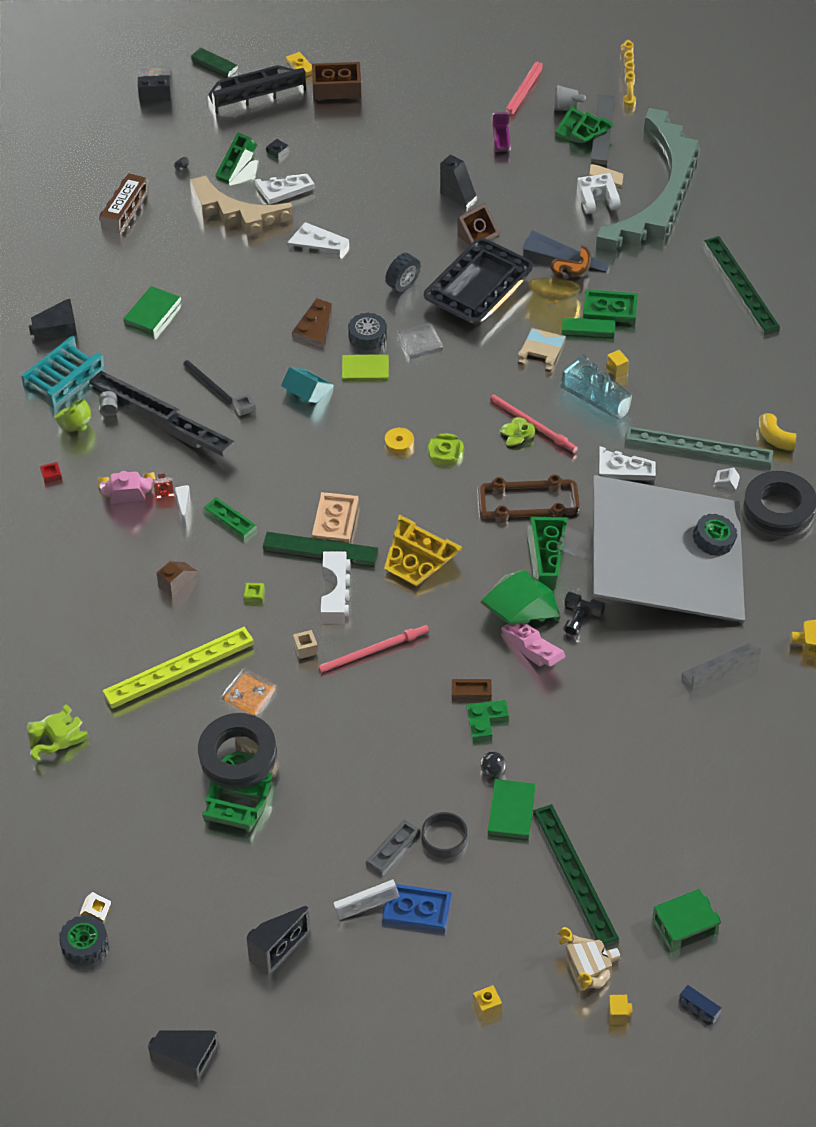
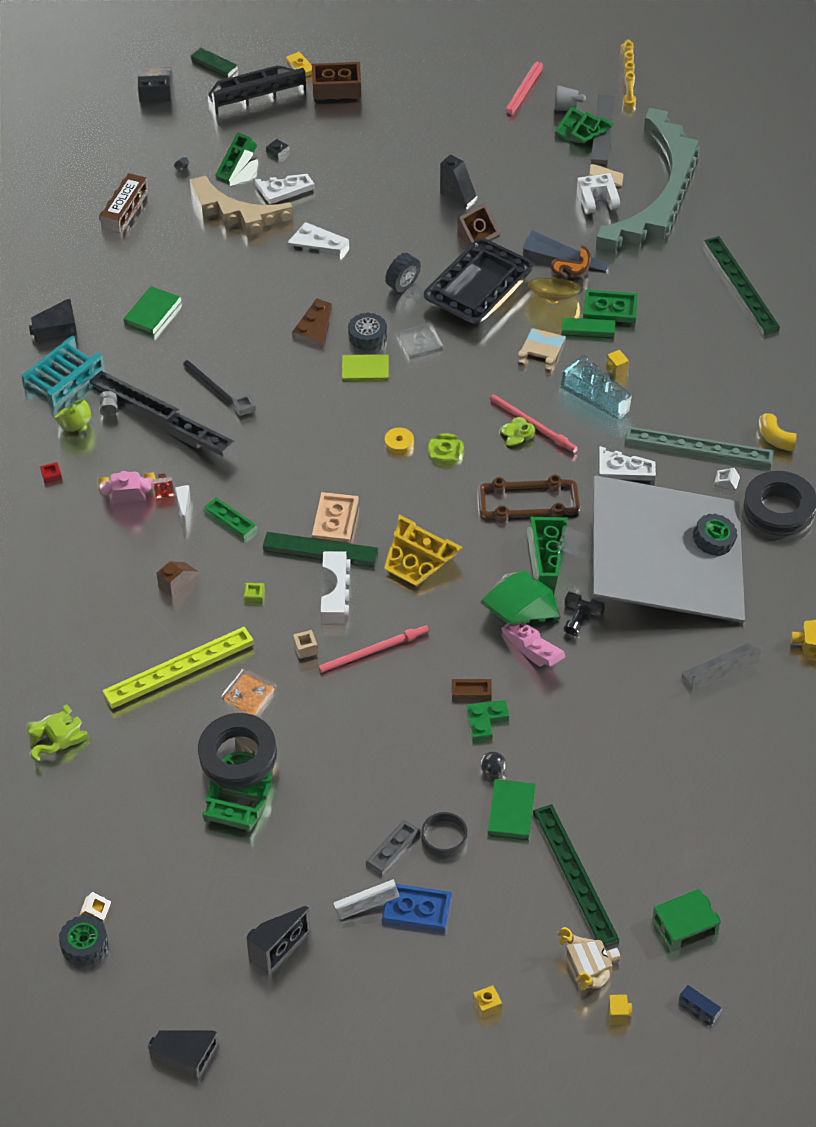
(305, 385): teal slope -> none
(500, 132): magenta animal -> none

